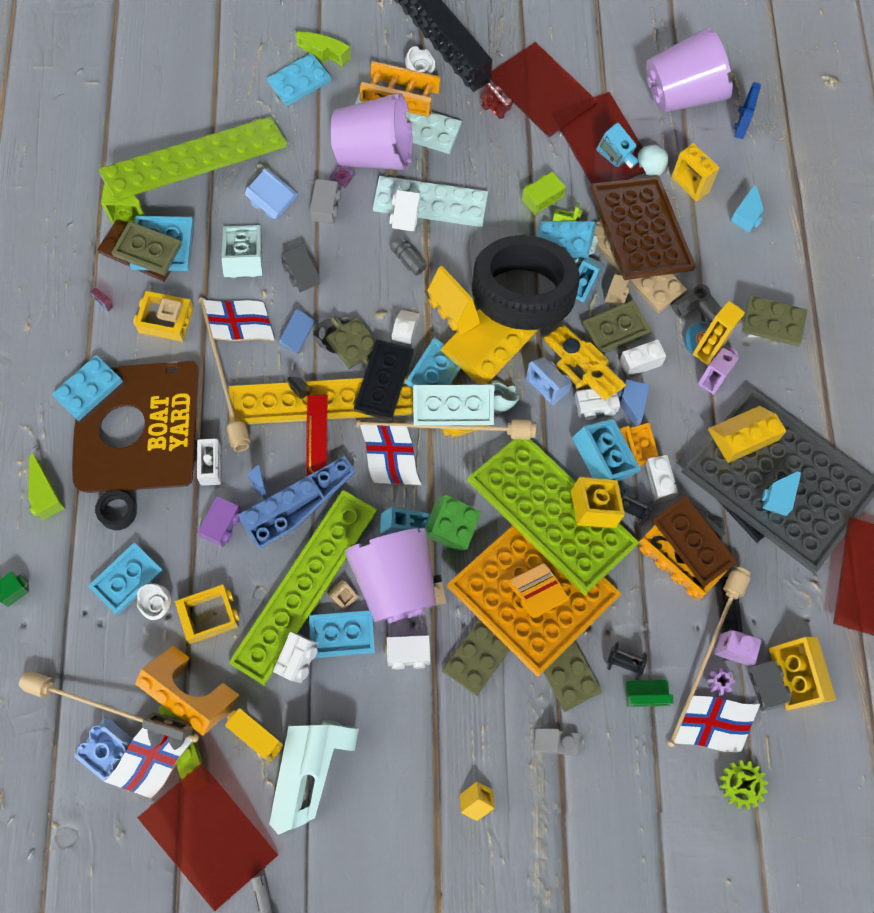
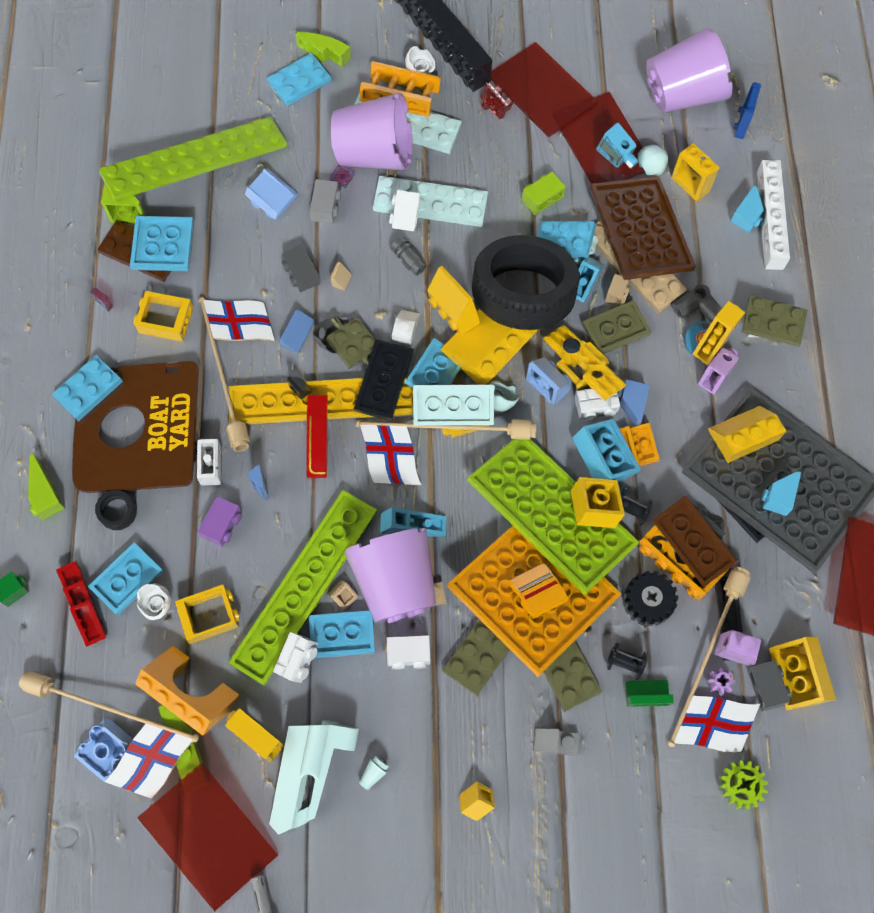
(81, 603): none -> red slope
(146, 248): olive plate -> none
(160, 725): dark grey tile -> none
(169, 310): tan plate -> none
(242, 251): light aqua slope -> none
(293, 505): medium blue wedge -> none
(340, 276): none -> tan slope
(374, 772): none -> light aqua cone
(452, 523): bright green brick -> none
(562, 215): lime bracket -> none
(642, 358): white brick -> none
(650, 608): none -> black wheel
(661, 479): white brick -> none
(774, 215): none -> white brick

